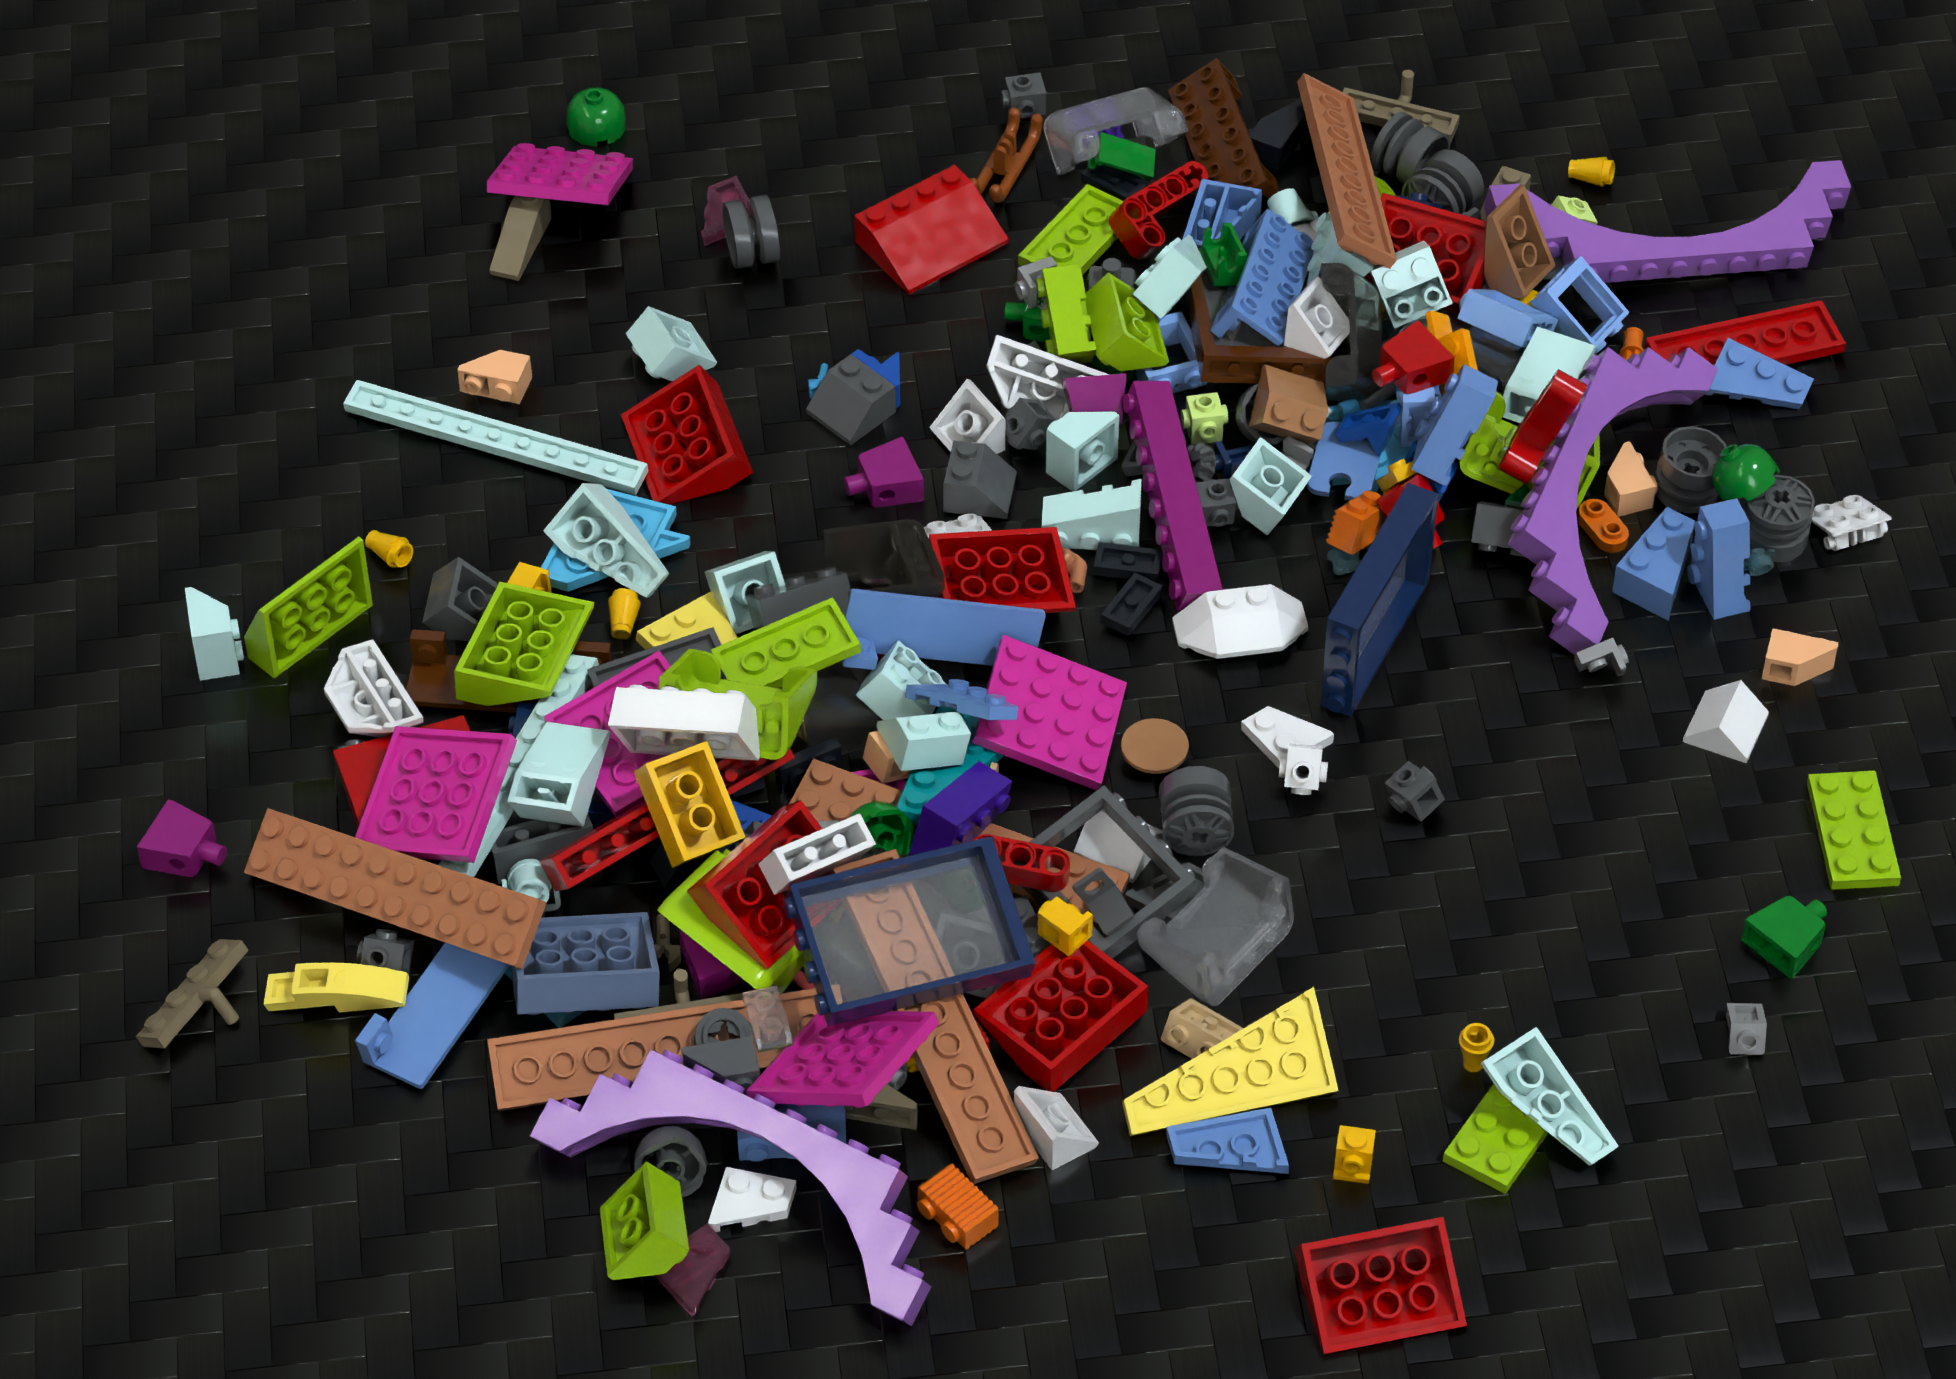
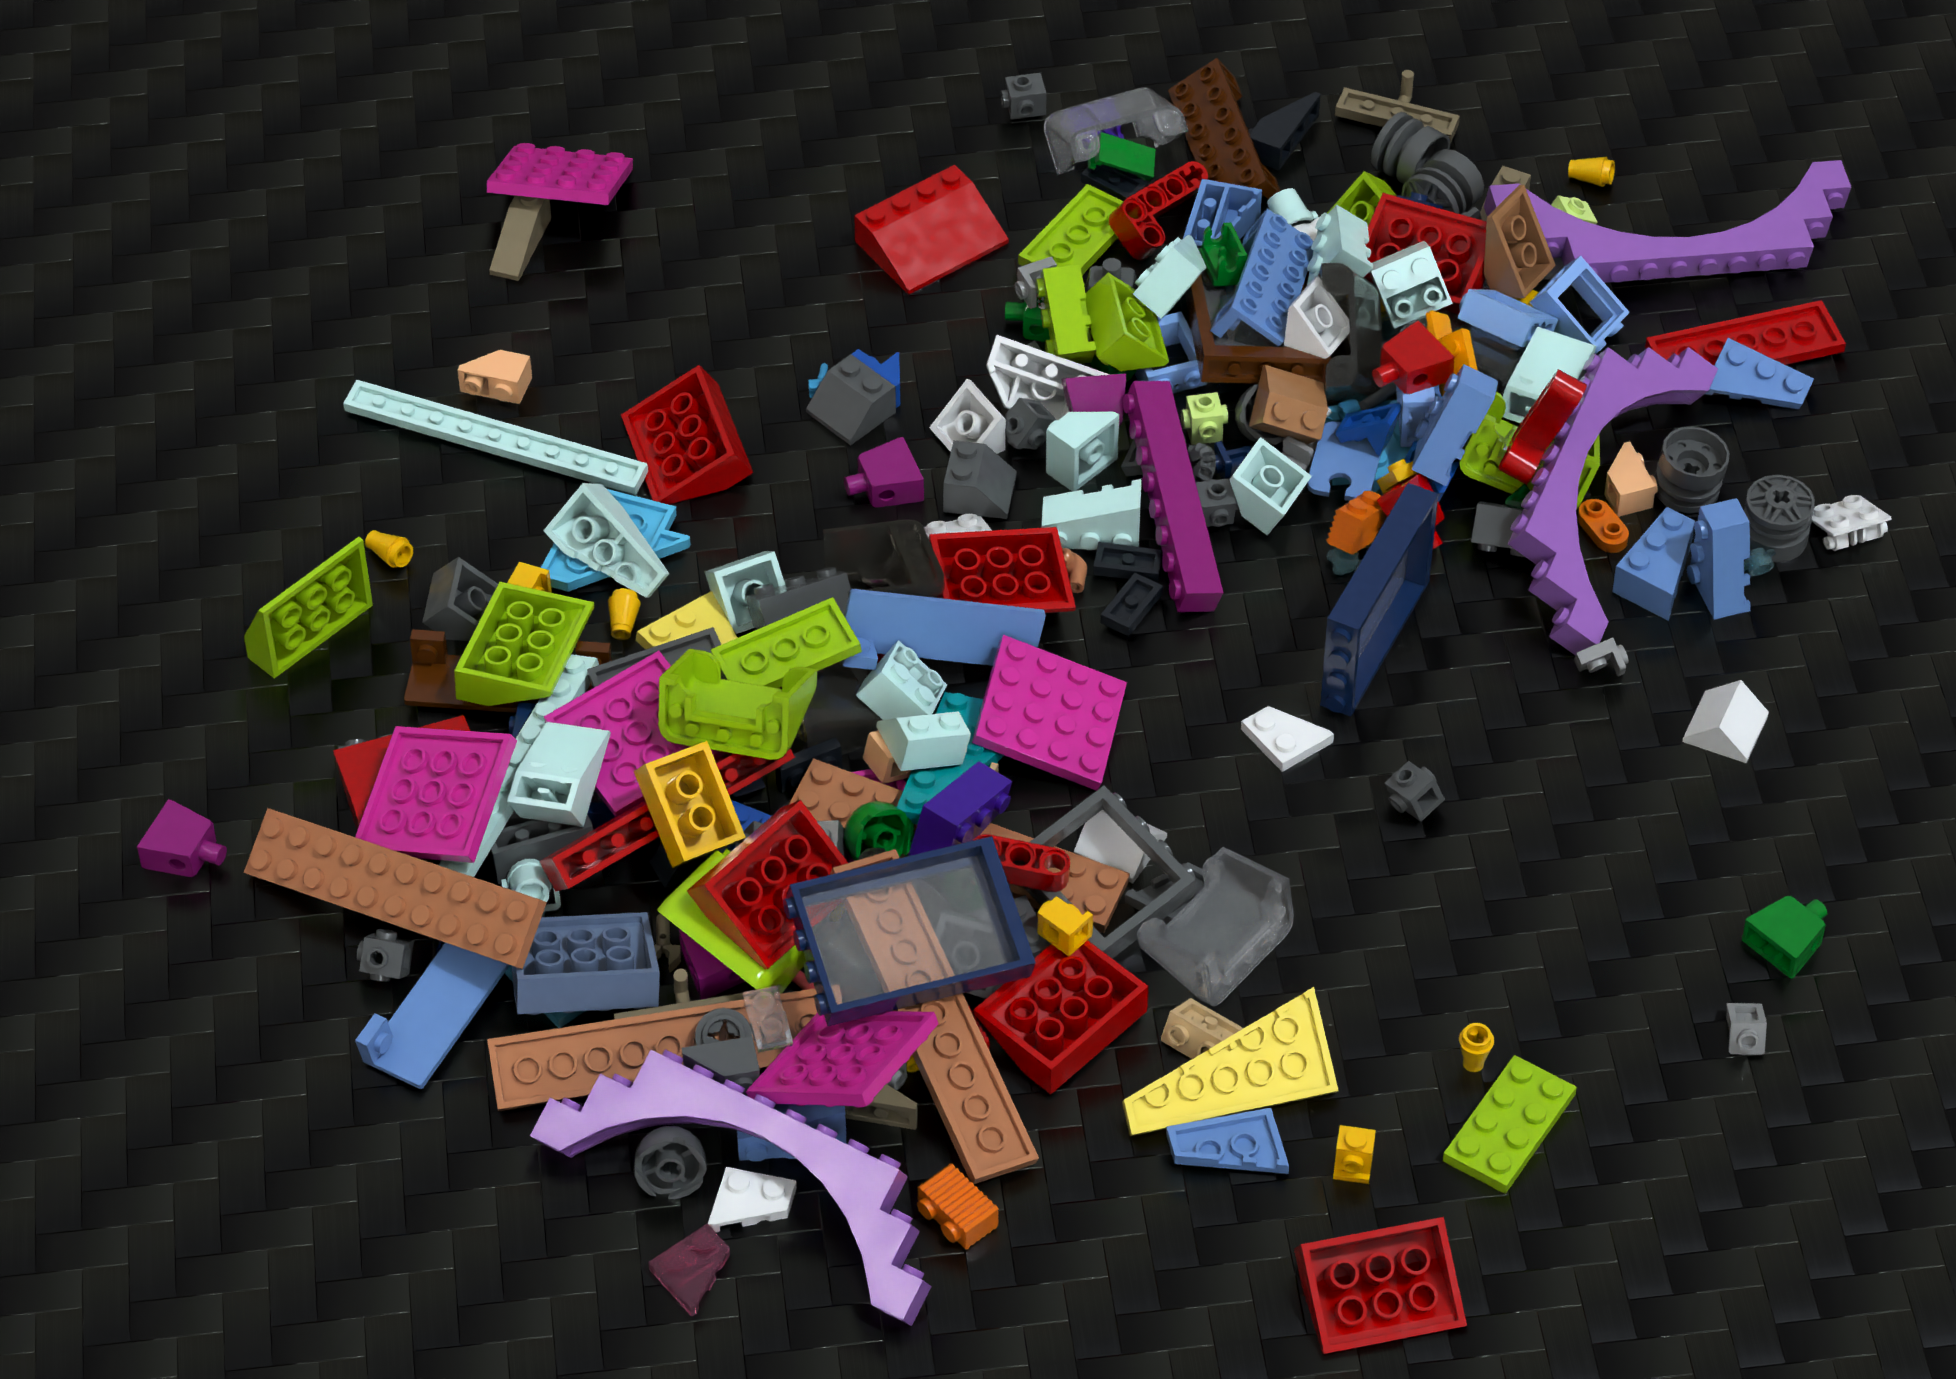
(193, 992): dark tan plate -> none
(213, 636): light aqua slope -> none
(337, 984): light yellow slope -> none
(369, 693): white wedge -> none
(595, 117): green cylinder -> none
(644, 1225): lime slope -> none
(668, 345): light aqua slope -> none
(676, 719): white slope -> none
(717, 194): clear pink wing -> none
(751, 231): dark grey wheel -> none
(817, 853): white brick -> none
(966, 699): medium blue wing -> none
(1005, 159): dark orange piece -> none
(1053, 1126): white slope -> none
(1104, 901): dark grey bracket -> none
(1154, 746): medium nougat piece -> none
(1196, 810): dark grey wheel -> none
(1240, 622): white wedge -> none
(1306, 756): white brick -> none
(1346, 172): nougat plate -> none
(1542, 1088): light aqua wedge -> none
(1632, 342): orange axle -> none
(1743, 472): green cylinder -> none
(1797, 657): light nougat slope -> none
(1853, 830): lime plate -> none

